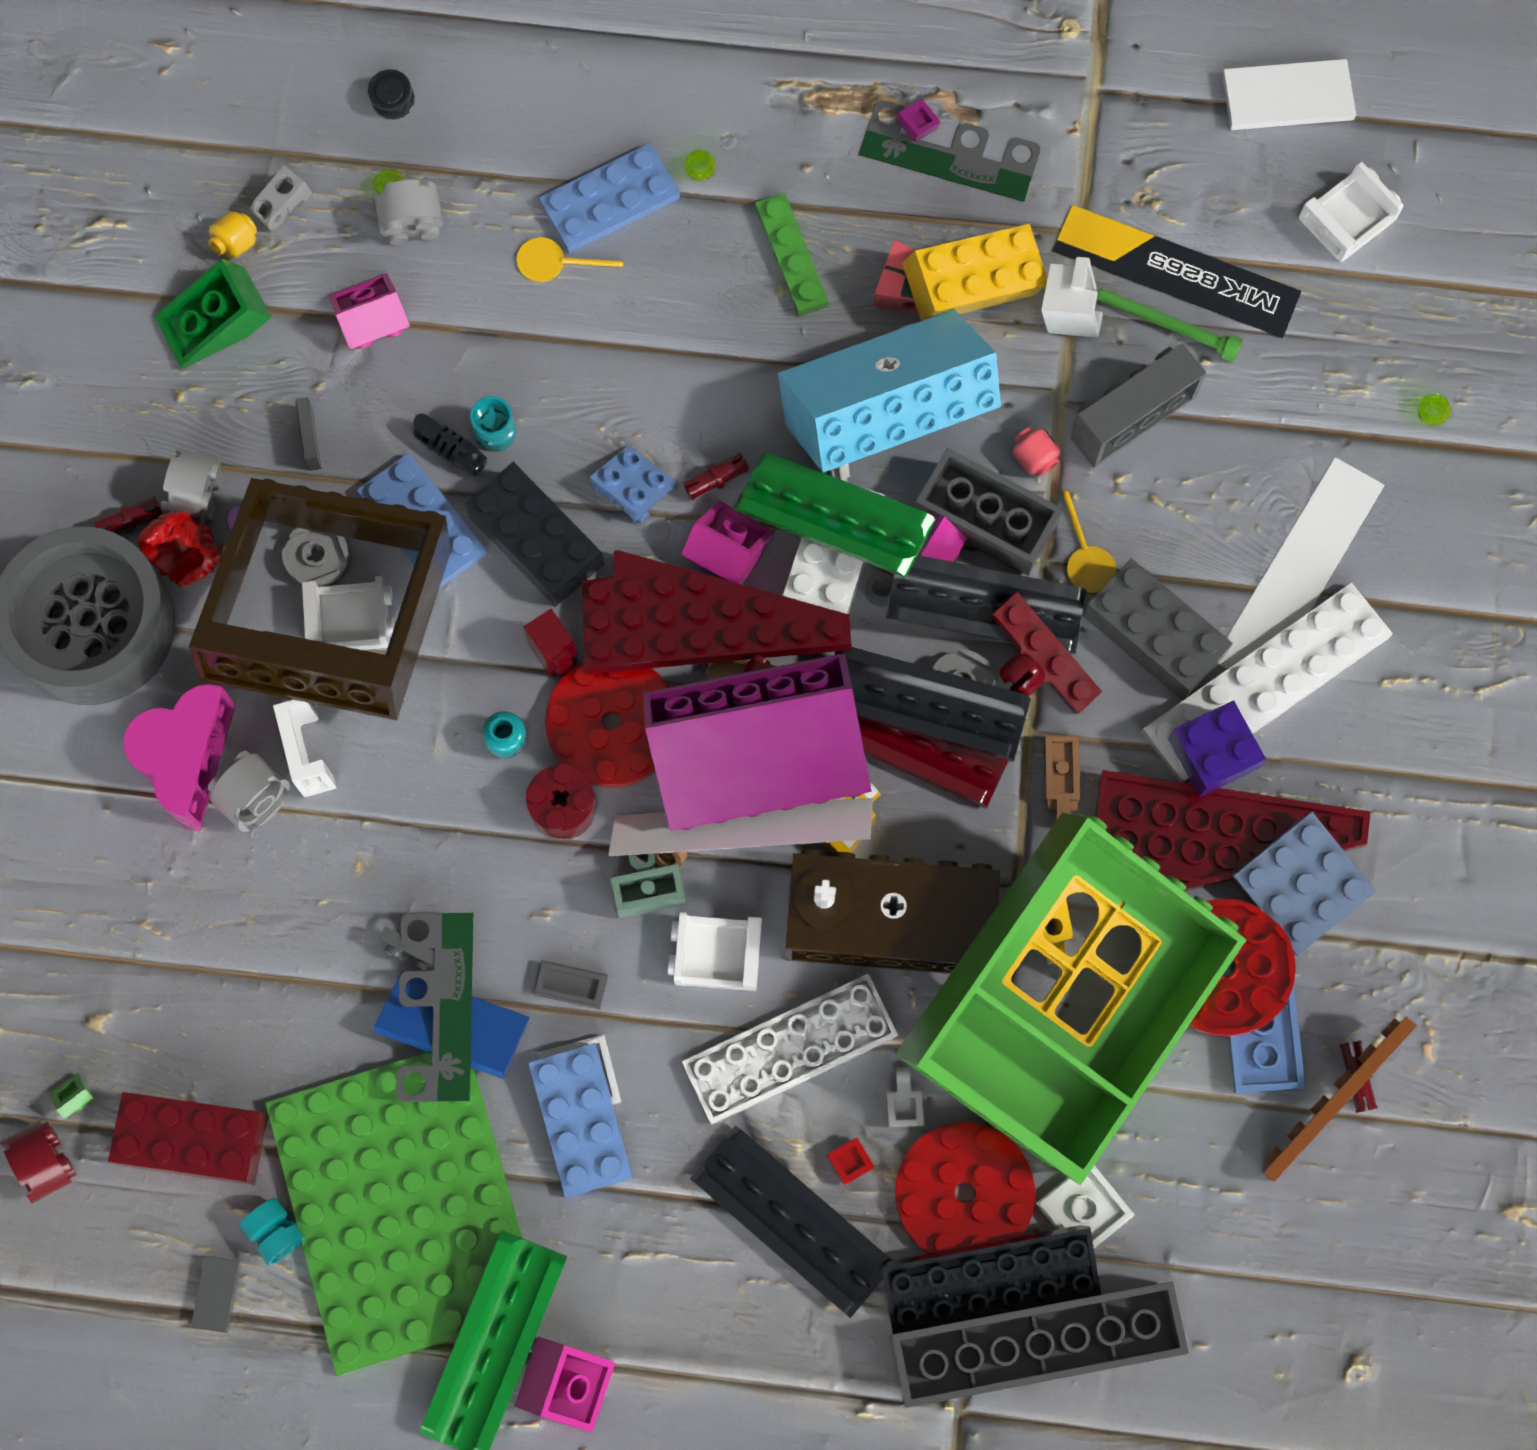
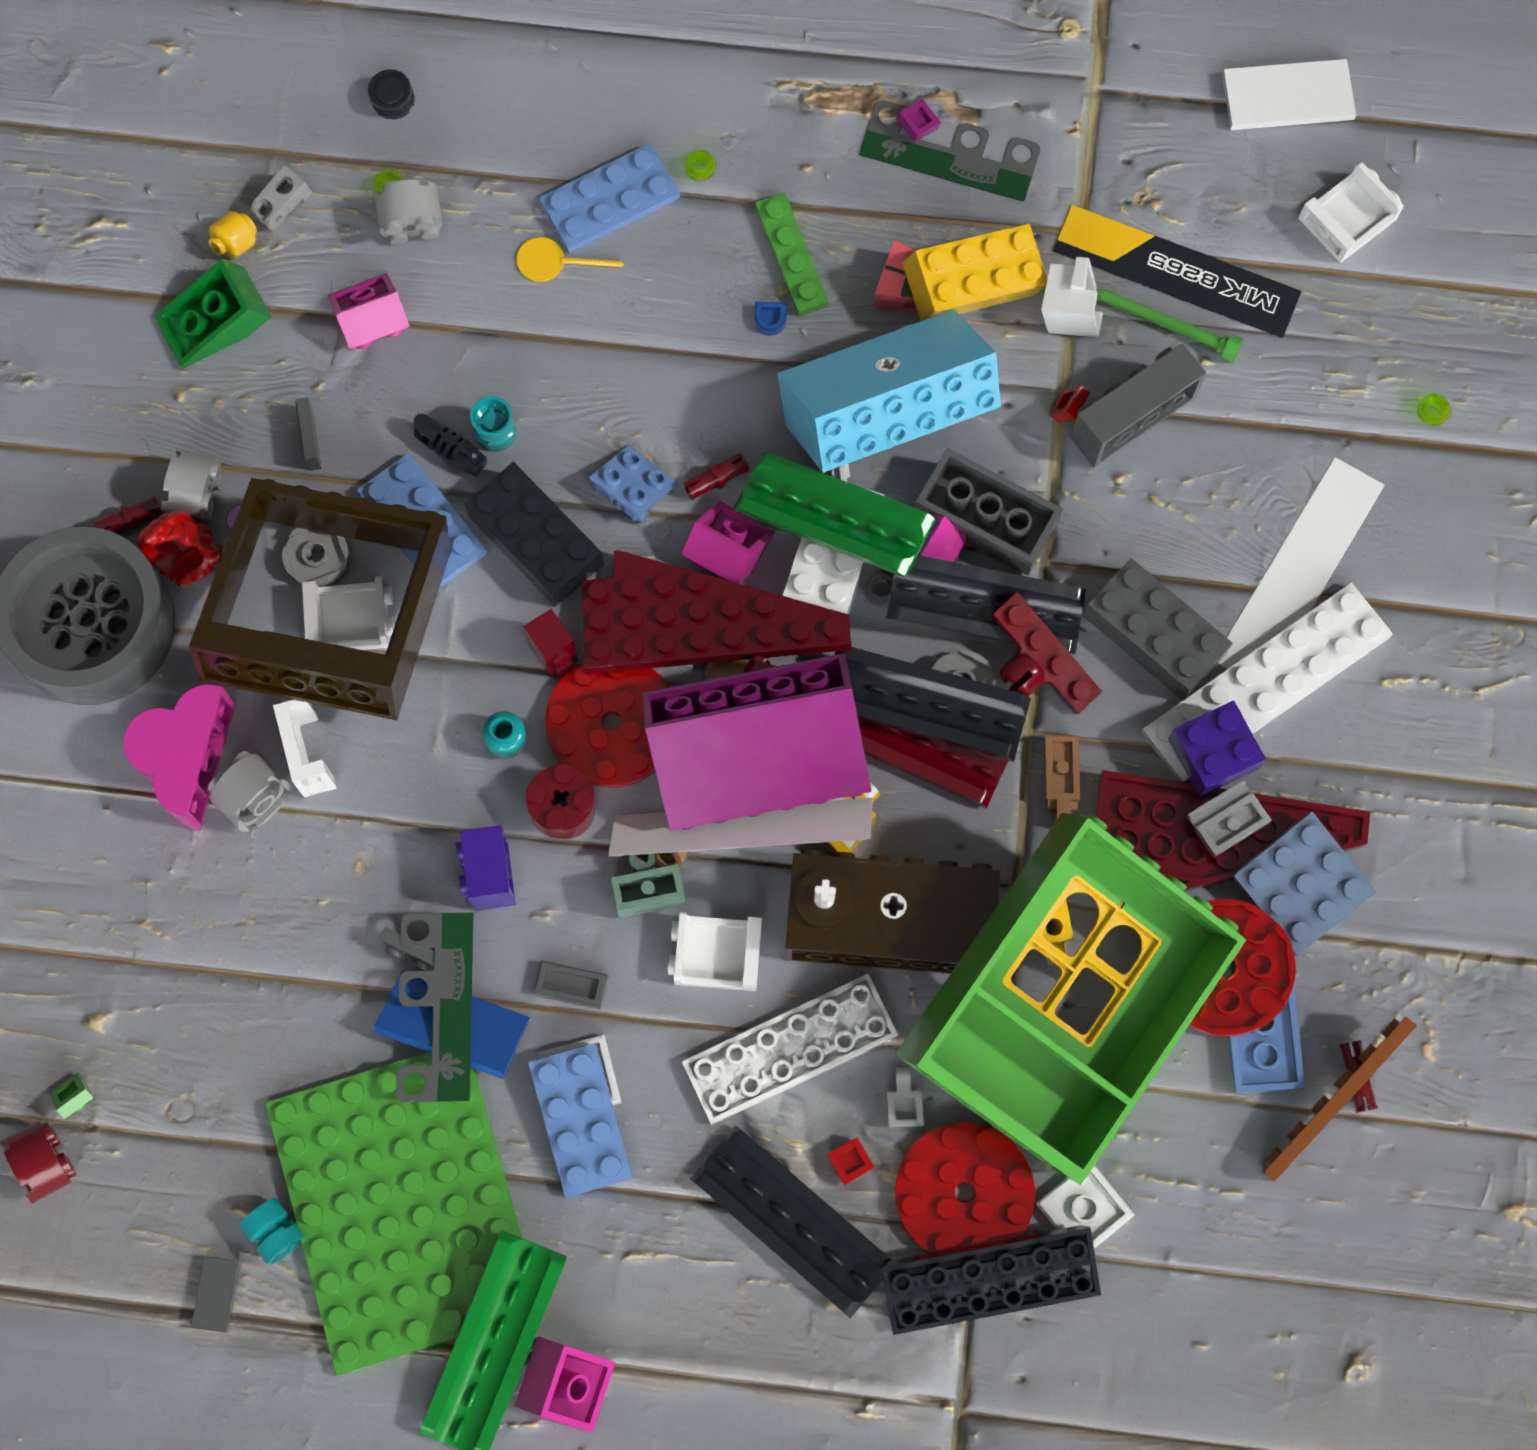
(188, 1138): dark red brick -> none
(487, 868): none -> dark purple brick
(770, 317): none -> blue tile
(1035, 451): coral head -> none
(1038, 1344): dark grey brick -> none
(1069, 403): none -> red plate
(1090, 565): yellow piece -> none
(1228, 818): none -> light grey plate

